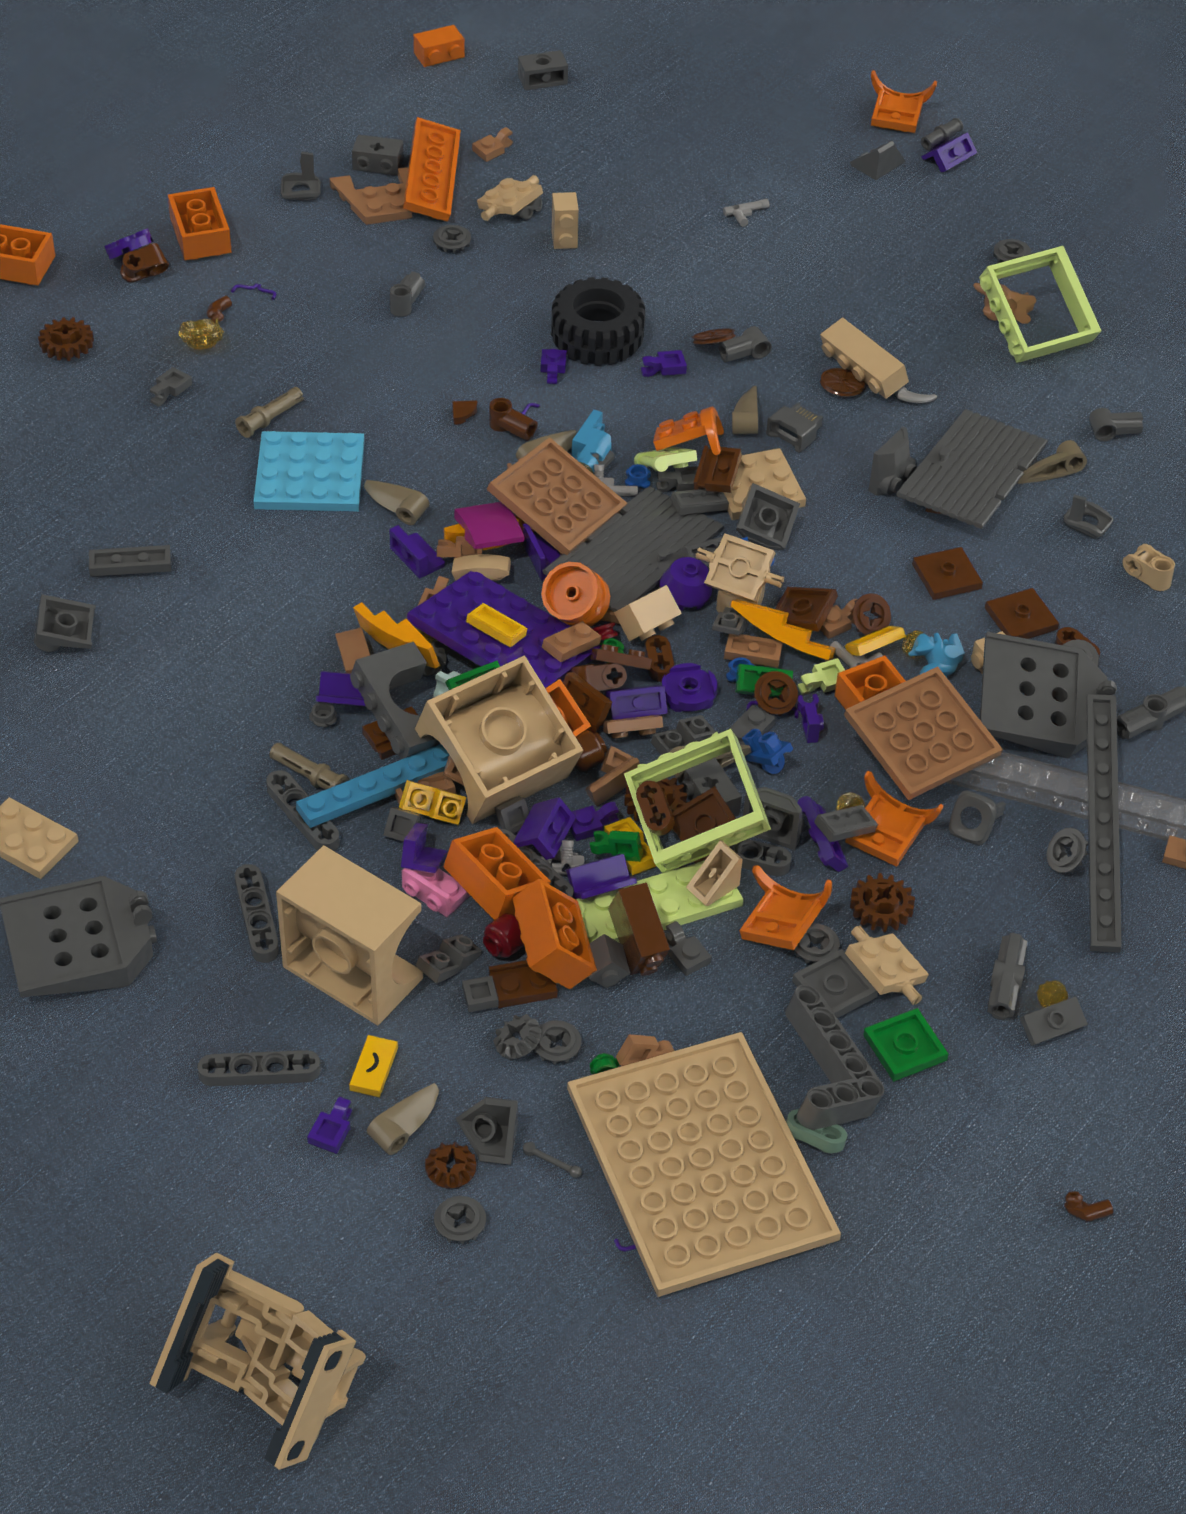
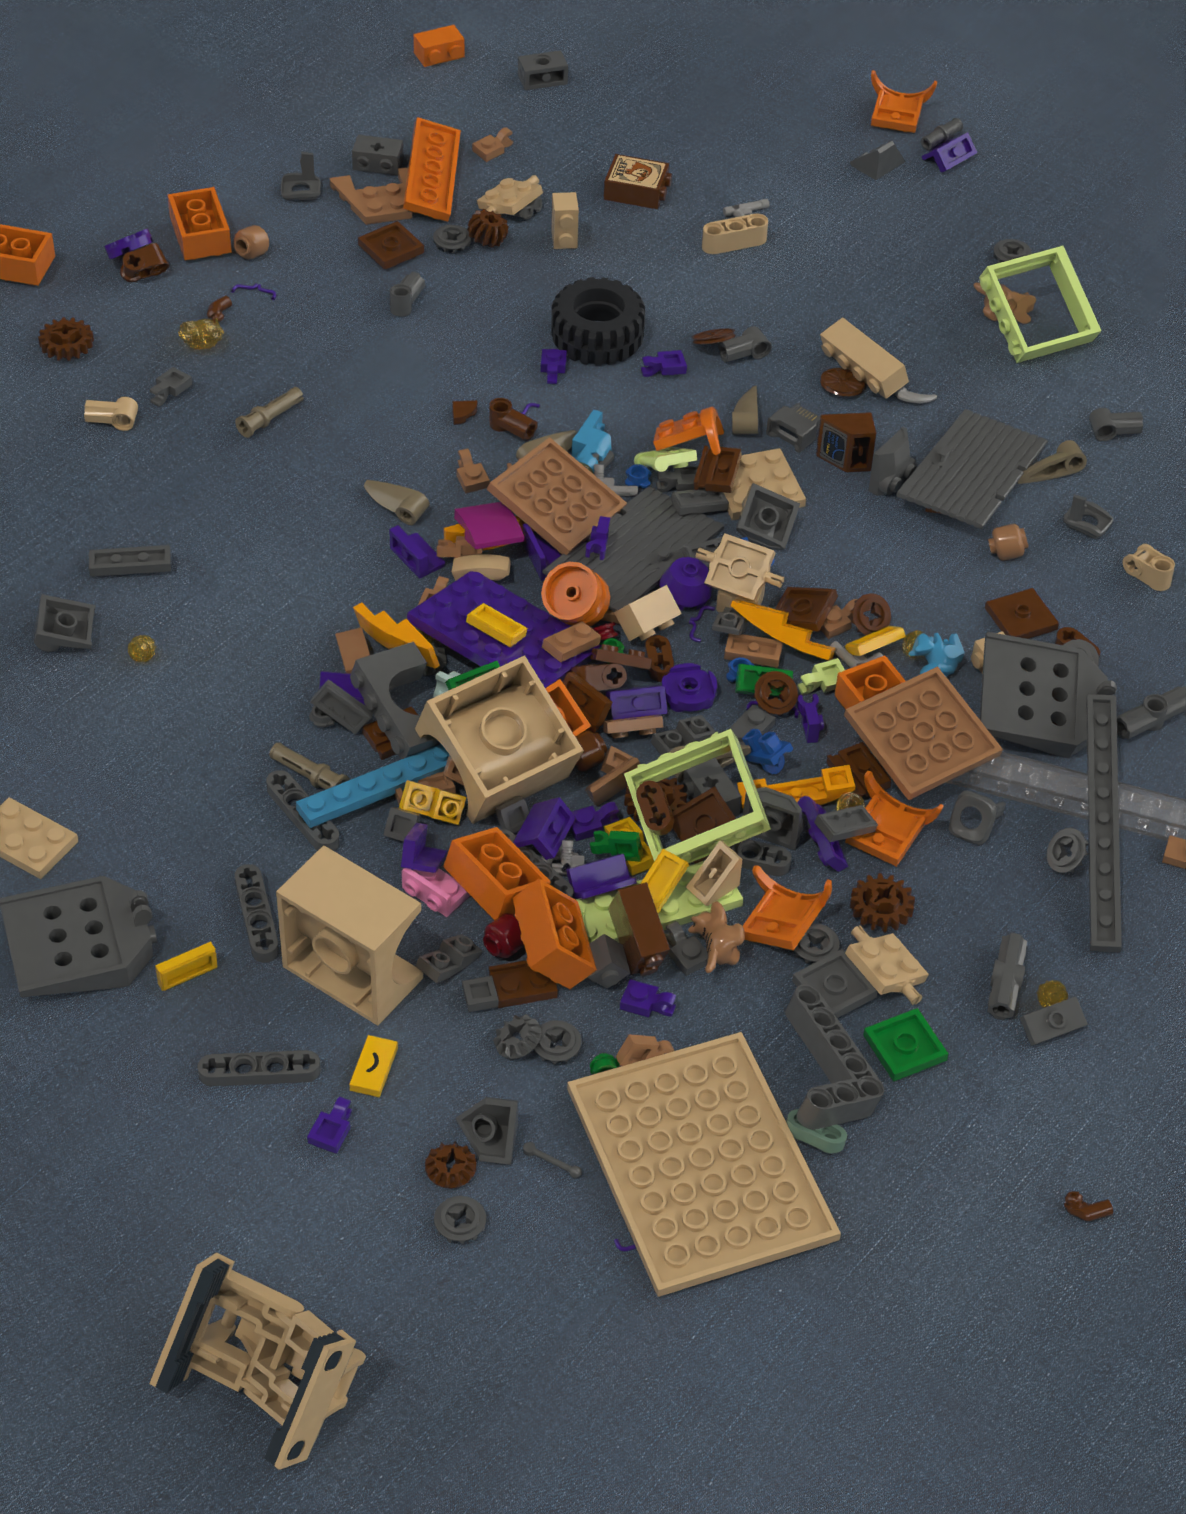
(119, 413): none -> tan piece
(141, 648): none -> clear yellow plate
(186, 966): none -> yellow tile
(251, 242): none -> medium nougat head
(309, 471): medium azure plate -> none
(341, 707): none -> dark grey plate
(391, 245): none -> reddish brown plate
(400, 1121): dark tan piece -> none
(470, 475): none -> medium nougat plate
(487, 228): none -> reddish brown gear
(599, 538): none -> dark purple plate
(637, 181): none -> brick
(644, 998): none -> dark purple plate
(664, 877): none -> yellow tile
(692, 621): none -> dark purple piece
(719, 937): none -> medium nougat animal
(734, 233): none -> tan beam
(822, 789): none -> light orange slope
(847, 441): none -> reddish brown slope
(860, 762): none -> reddish brown plate
(947, 573): reddish brown plate -> none
(1008, 542): none -> medium nougat head

